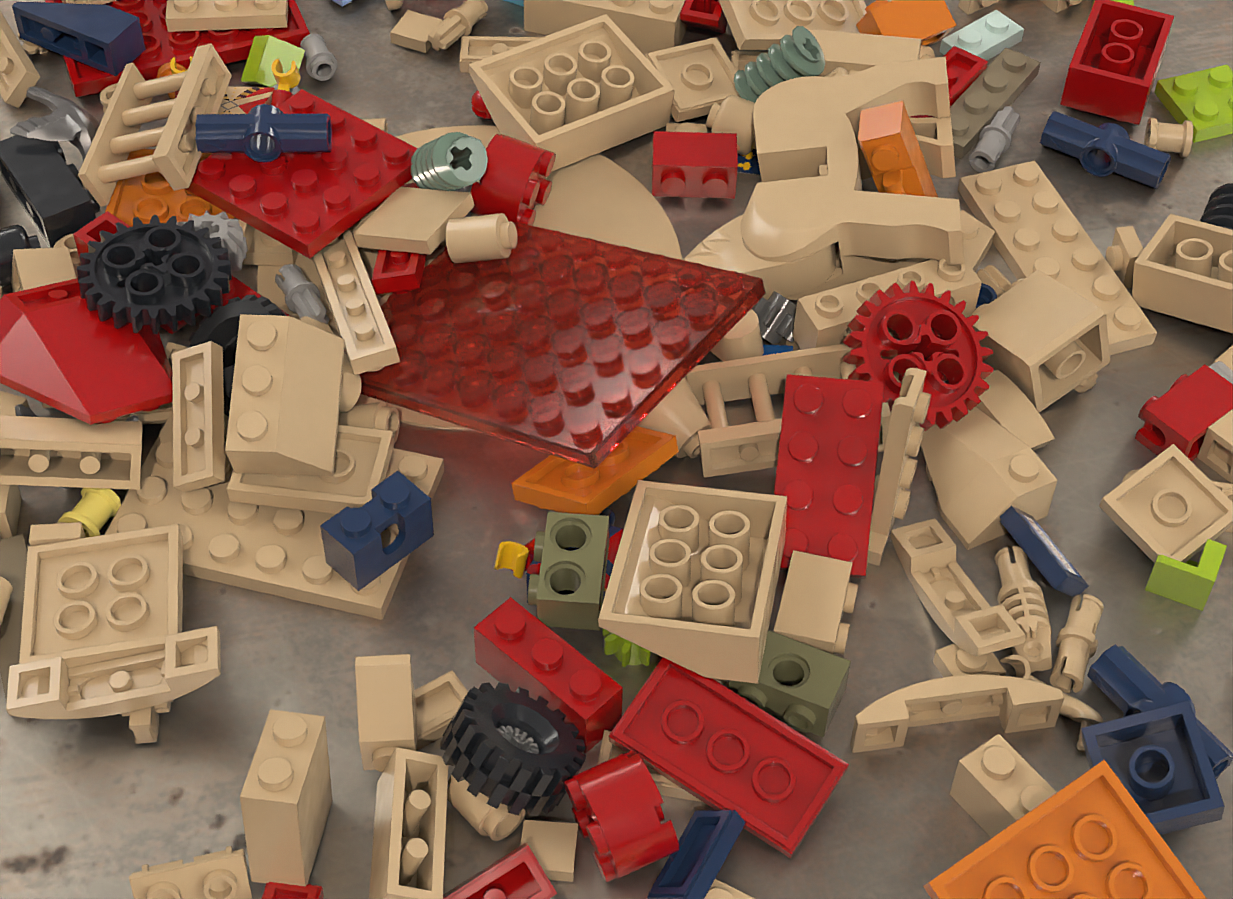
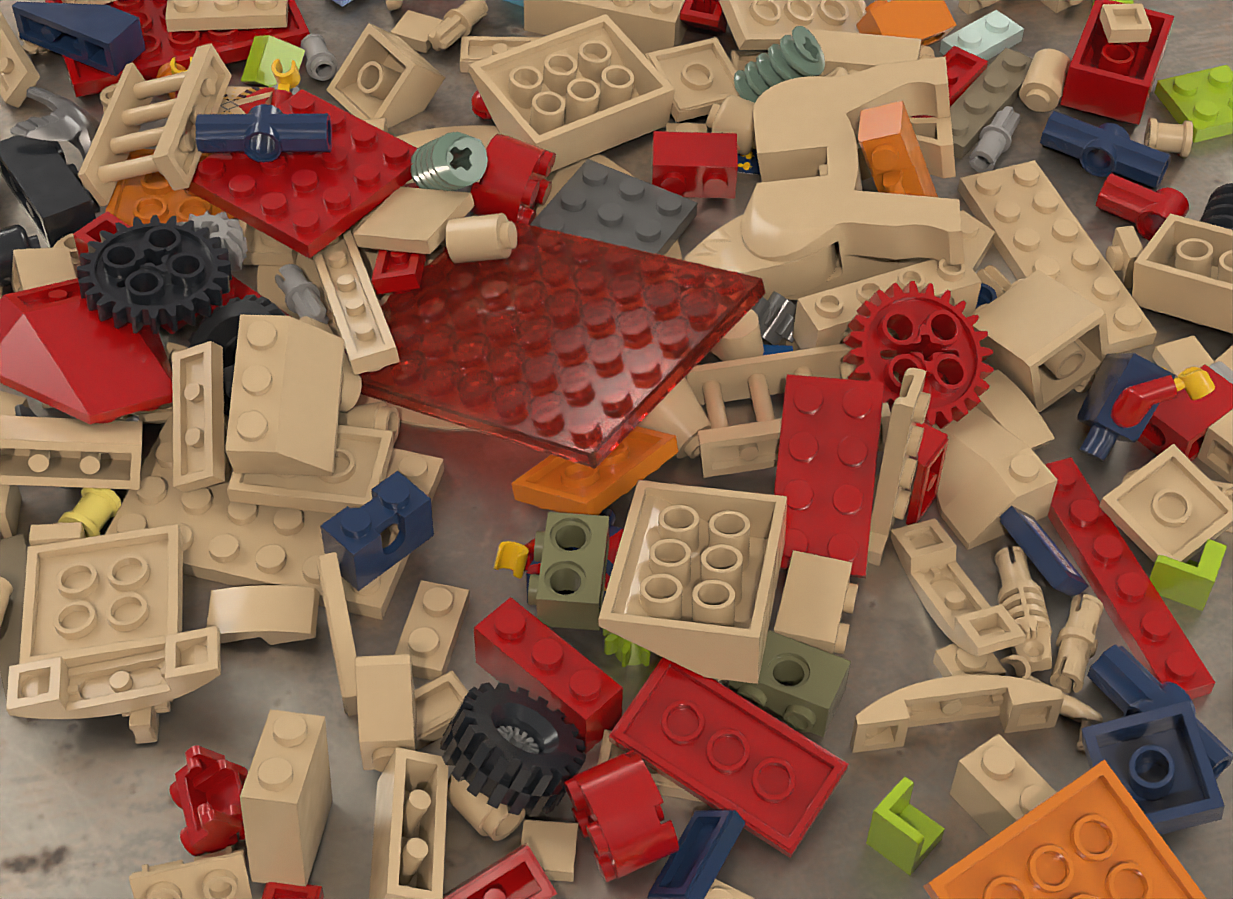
(210, 799): none -> red piece
(264, 611): none -> tan slope
(339, 628): none -> tan tile
(384, 78): none -> tan slope
(433, 628): none -> tan plate
(617, 210): none -> dark grey plate
(901, 830): none -> lime panel
(927, 473): none -> red slope
(1045, 80): none -> tan brick
(1123, 584): none -> red plate
(1125, 23): none -> tan plate
(1128, 395): none -> dark blue torso
(1140, 204): none -> red piece
(1181, 354): none -> tan tile

